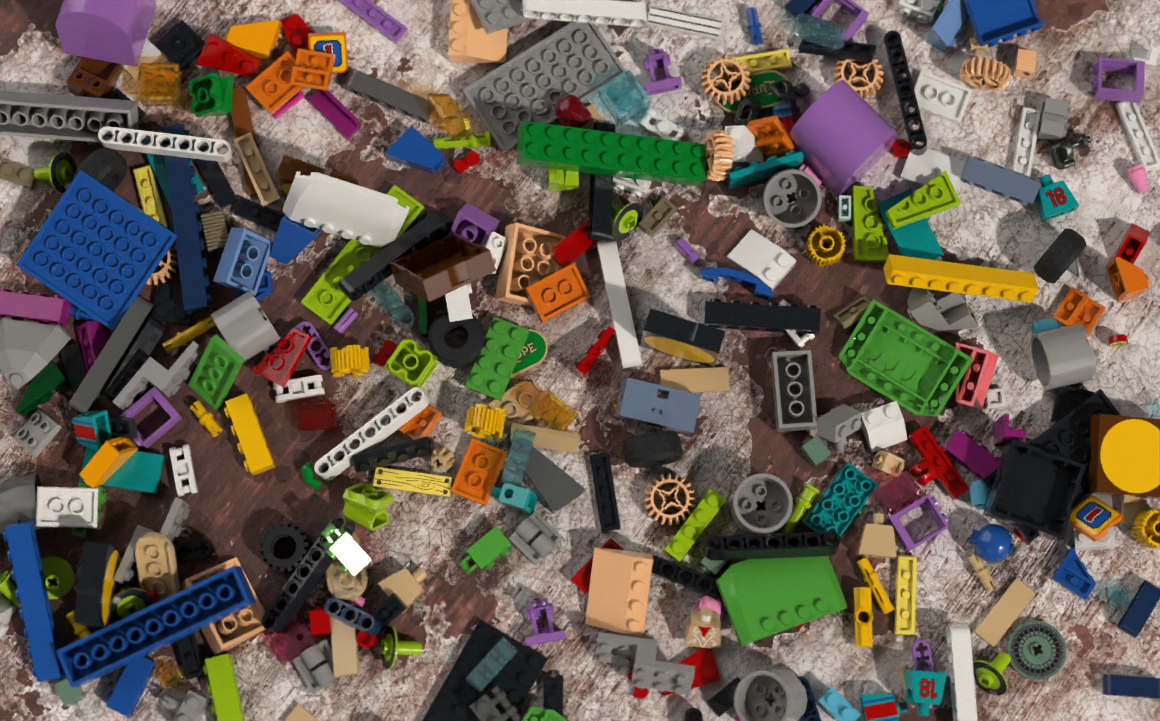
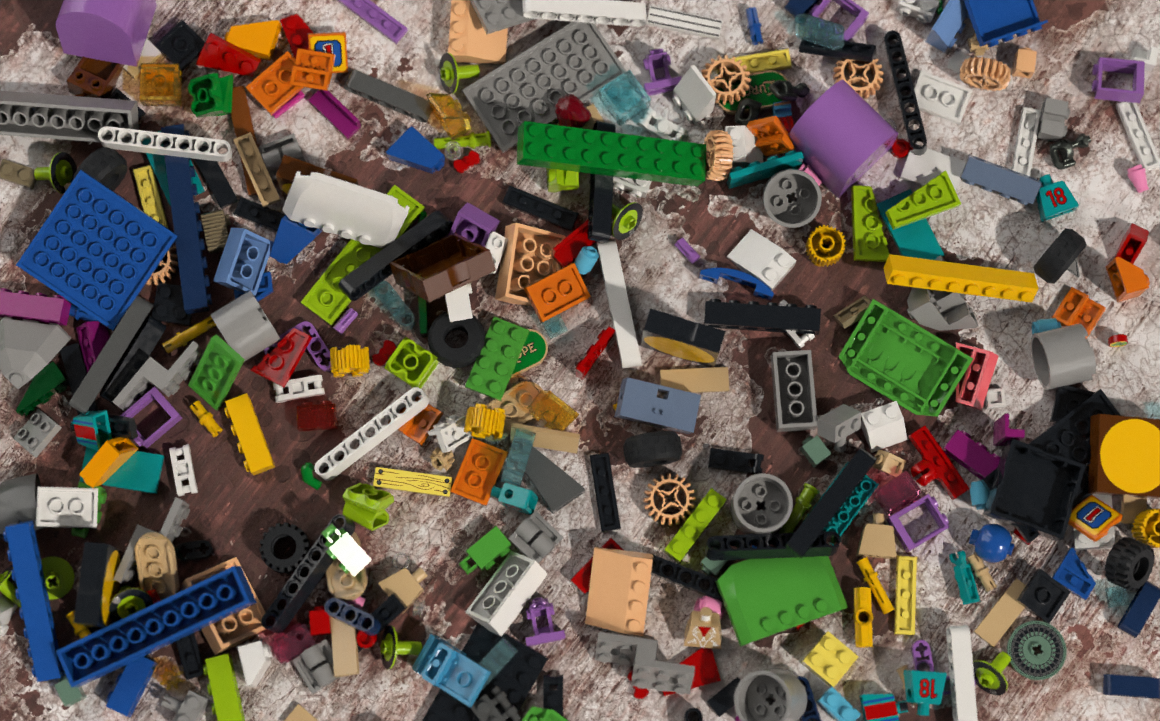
(255, 661): none -> white slope
(274, 152): none -> light grey plate
(391, 454): black plate -> none
(450, 433): none -> white bracket
(450, 670): none -> dark azure piece
(451, 73): none -> lime piece
(453, 145): none -> clear bush
(506, 593): none -> white slope
(540, 208): none -> black tile
(554, 326): none -> clear light blue plate
(586, 259): none -> medium azure brick
(658, 216): dark tan plate -> none
(694, 95): none -> white slope
(735, 461): none -> black plate
(829, 659): none -> light yellow brick
(830, 503): none -> black beam
(844, 208): light aqua piece -> none
(964, 578): none -> teal plate
(1043, 596): none -> black plate
(1129, 563): none -> black tyre

